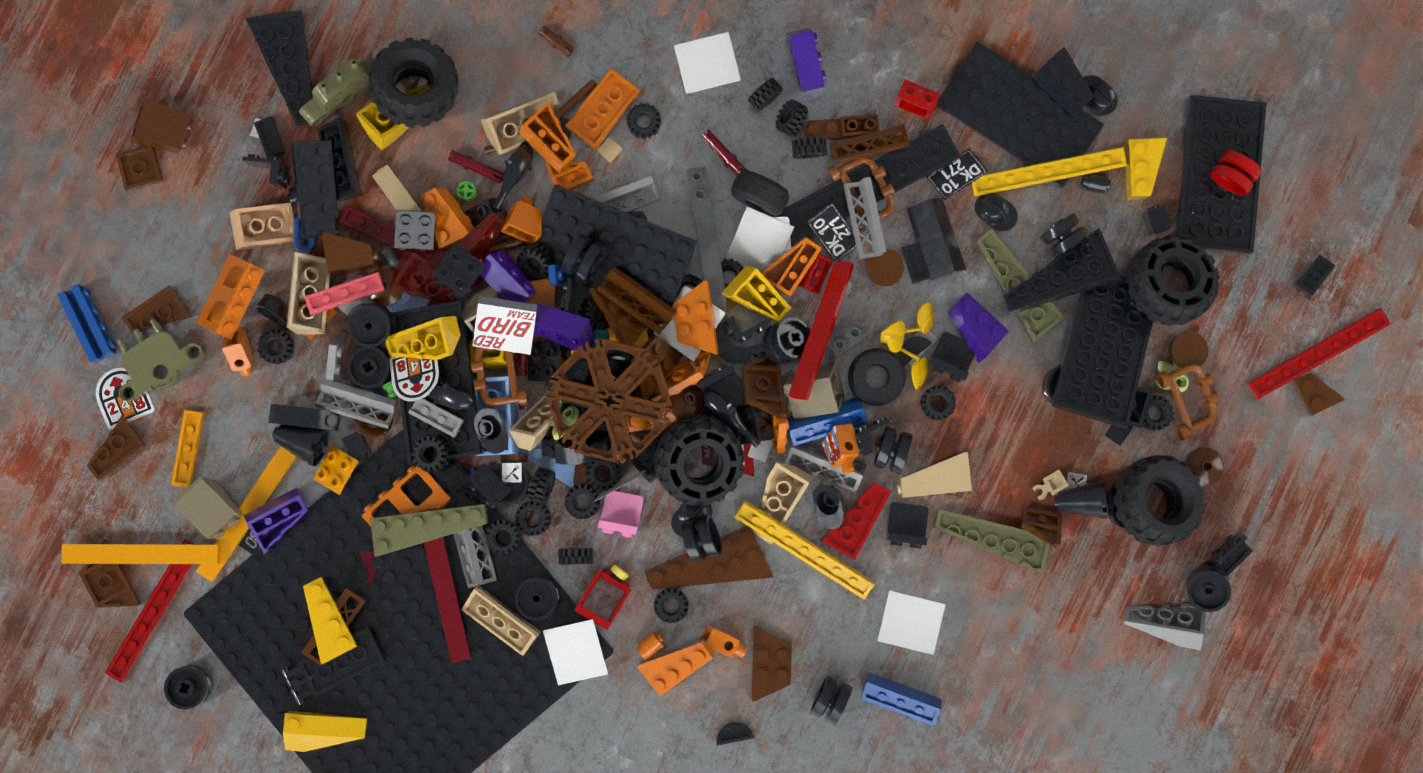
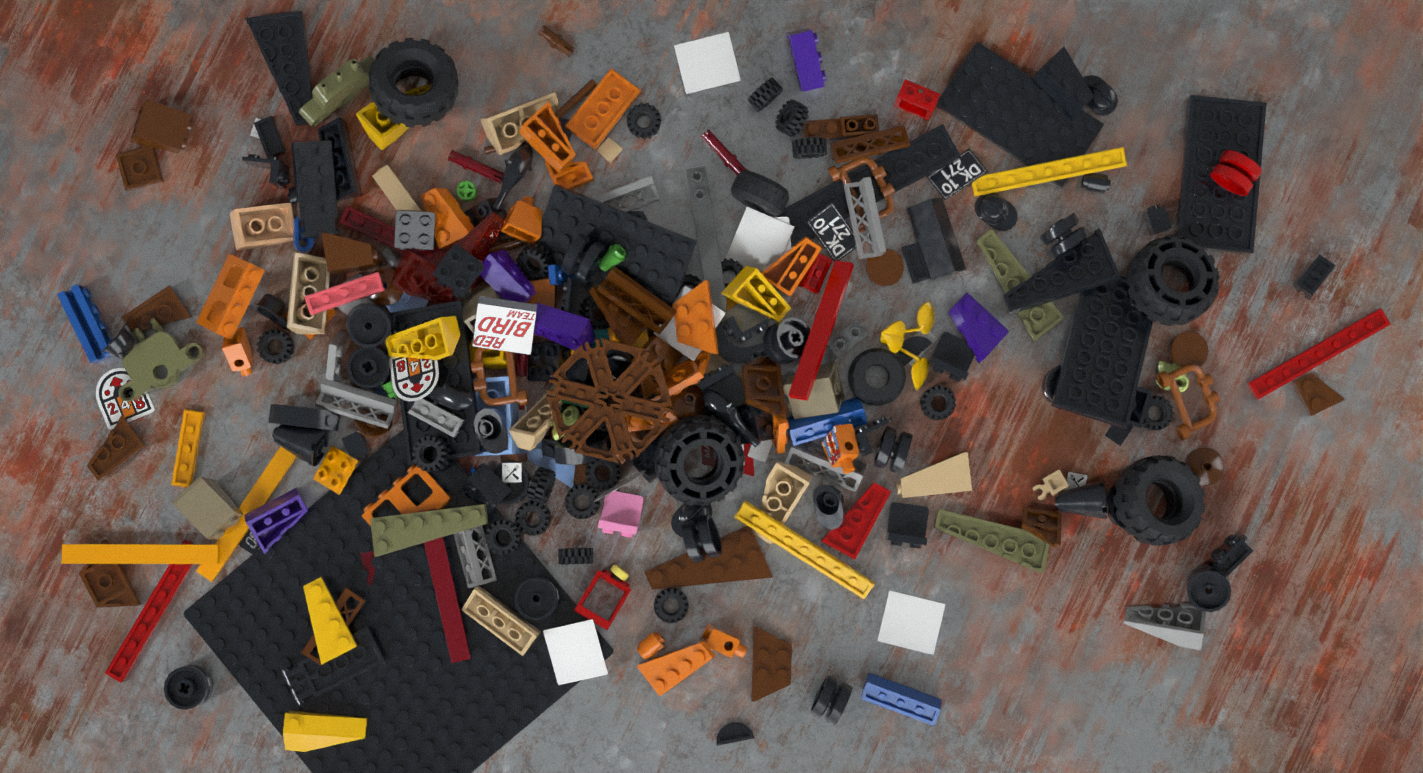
(121, 344): none -> black piece
(612, 257): none -> bright green cone
(1143, 162): yellow wedge -> none

